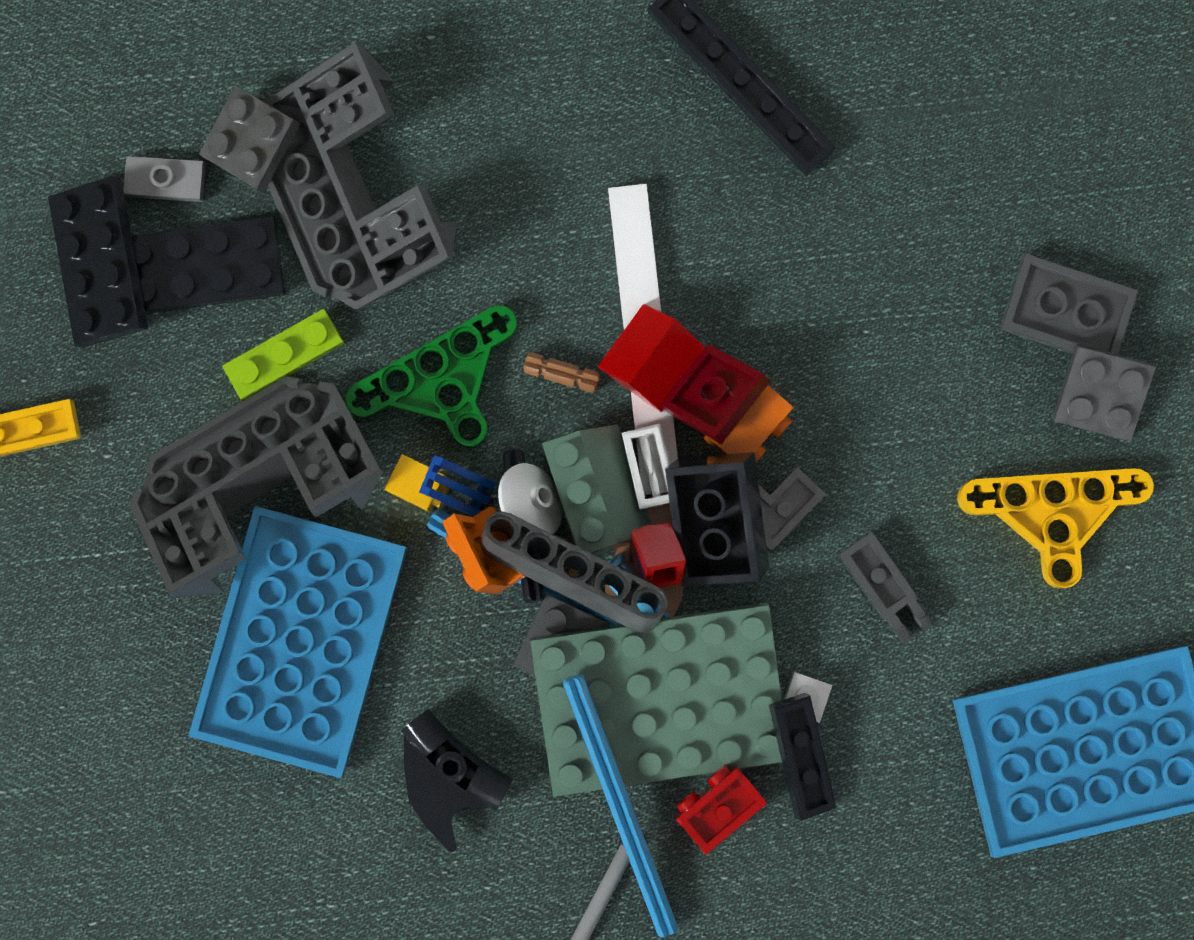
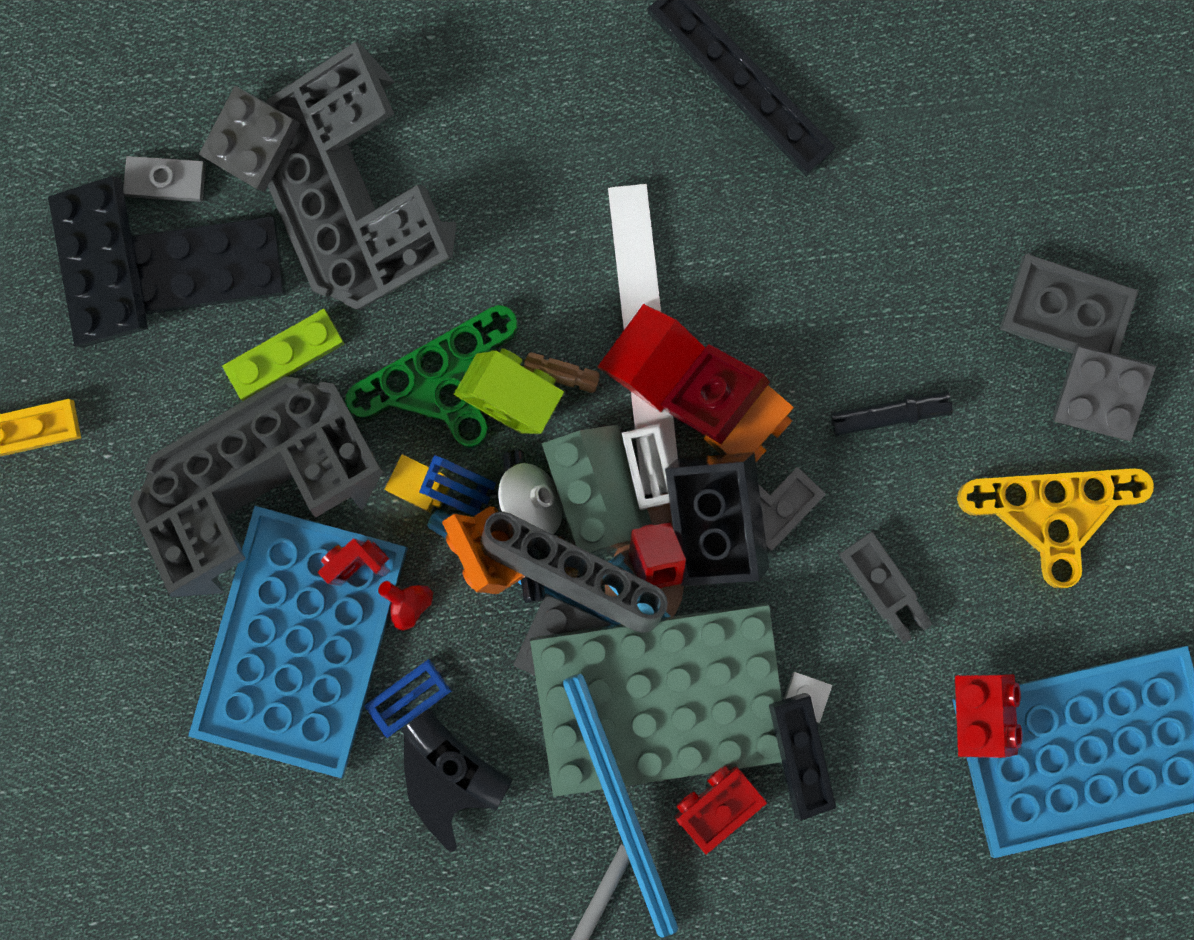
(345, 561): none -> red bracket
(406, 603): none -> red rock
(436, 678): none -> blue tile
(510, 391): none -> lime brick
(892, 413): none -> black pin
(987, 715): none -> red bracket

